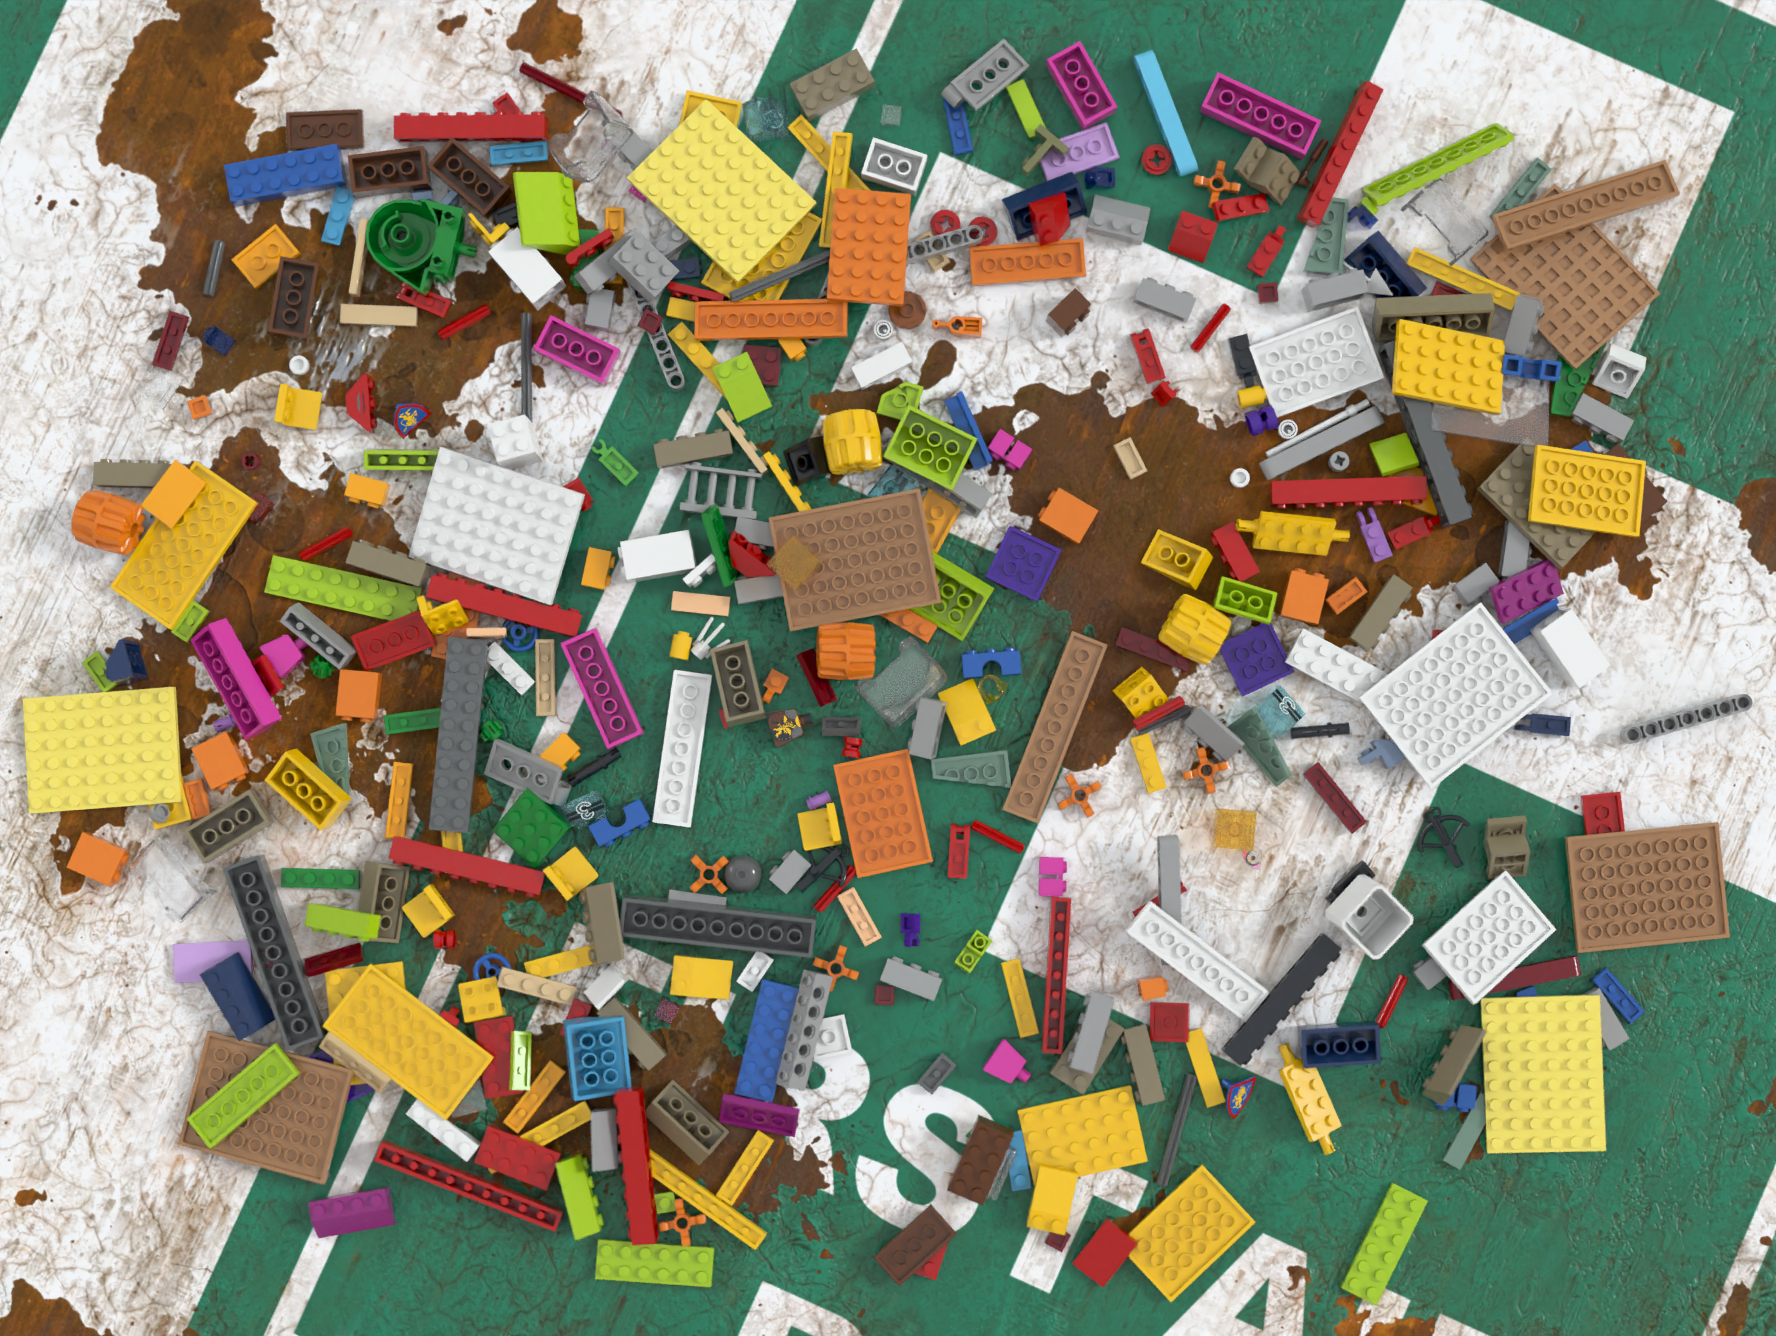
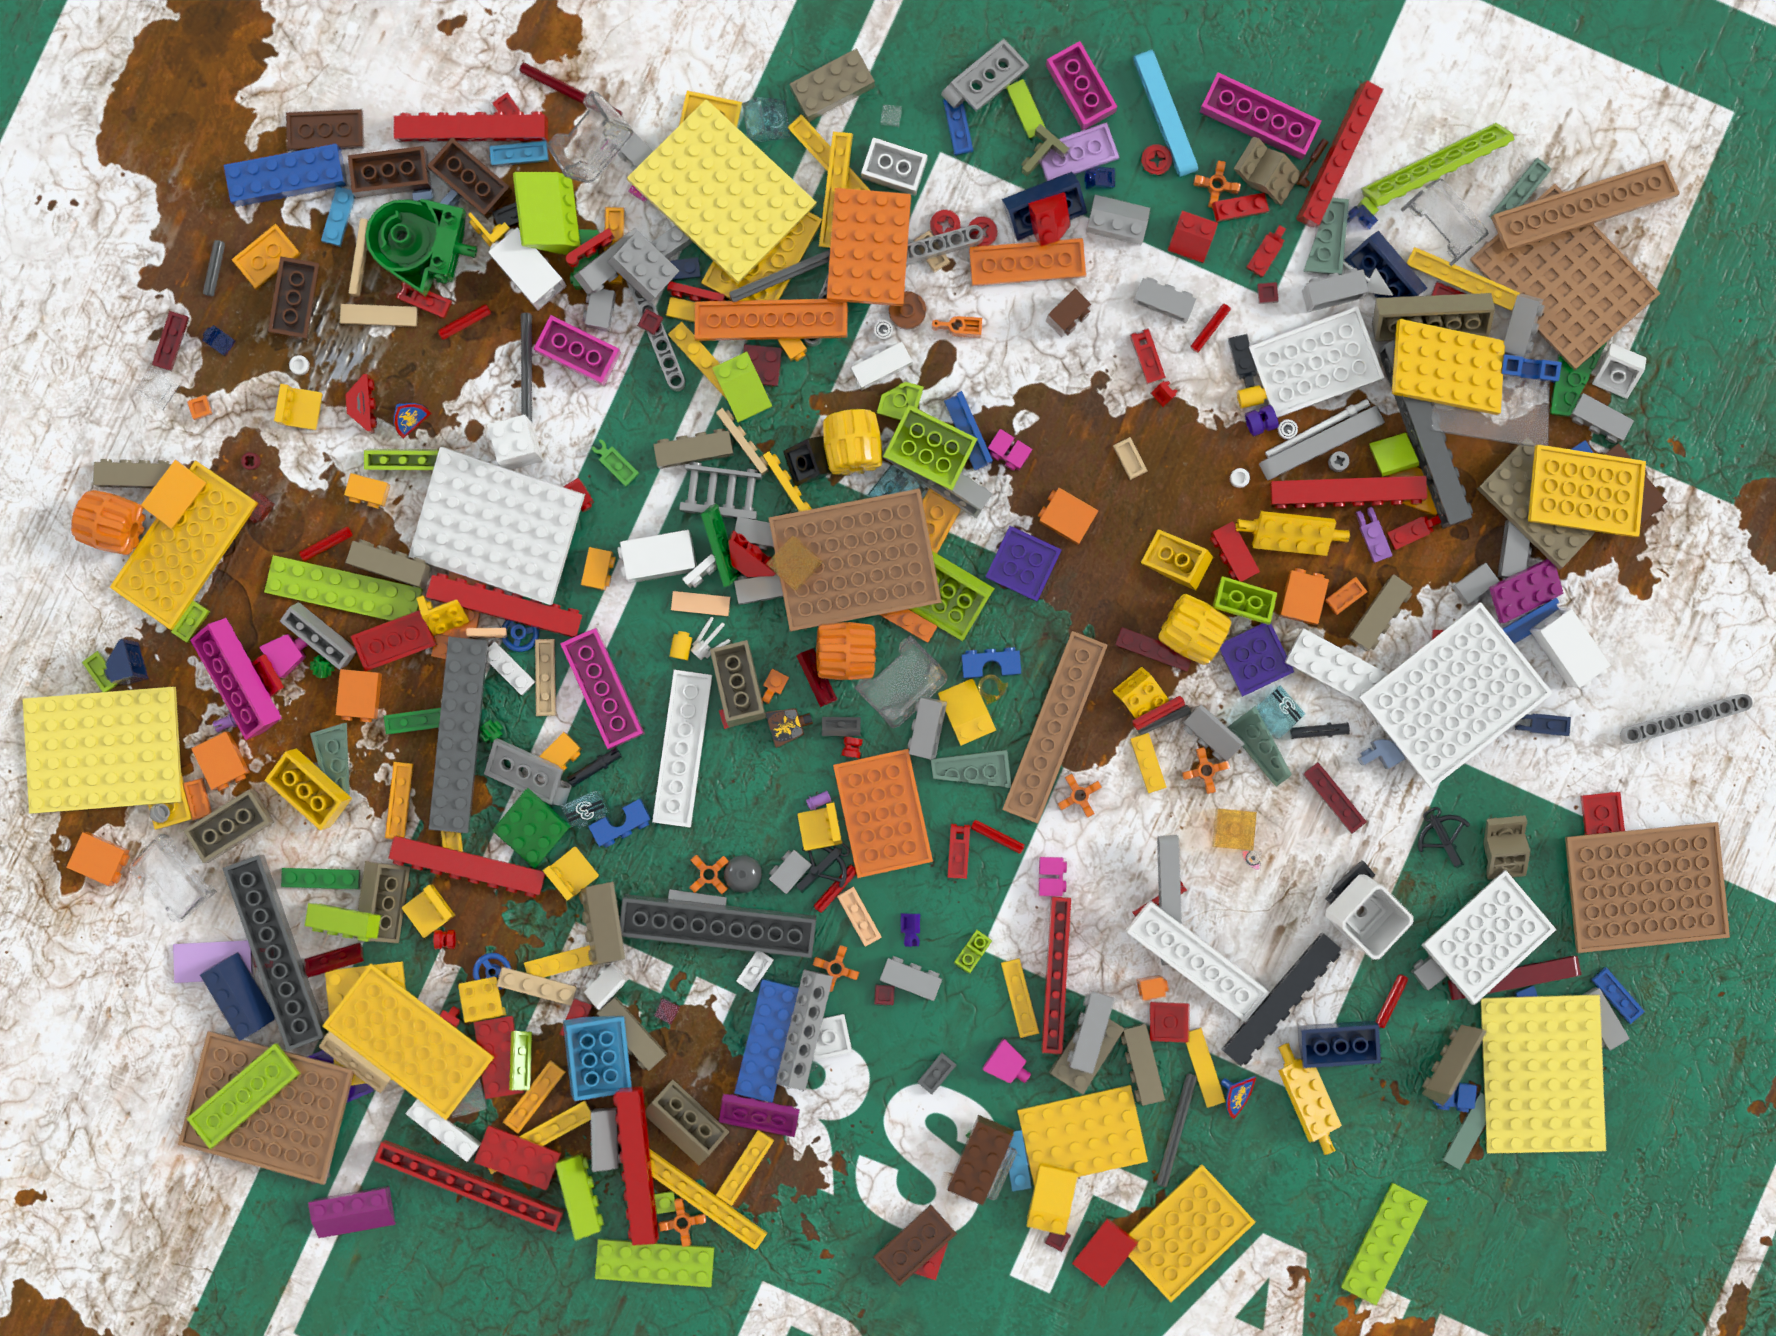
(701, 977): yellow slope -> none

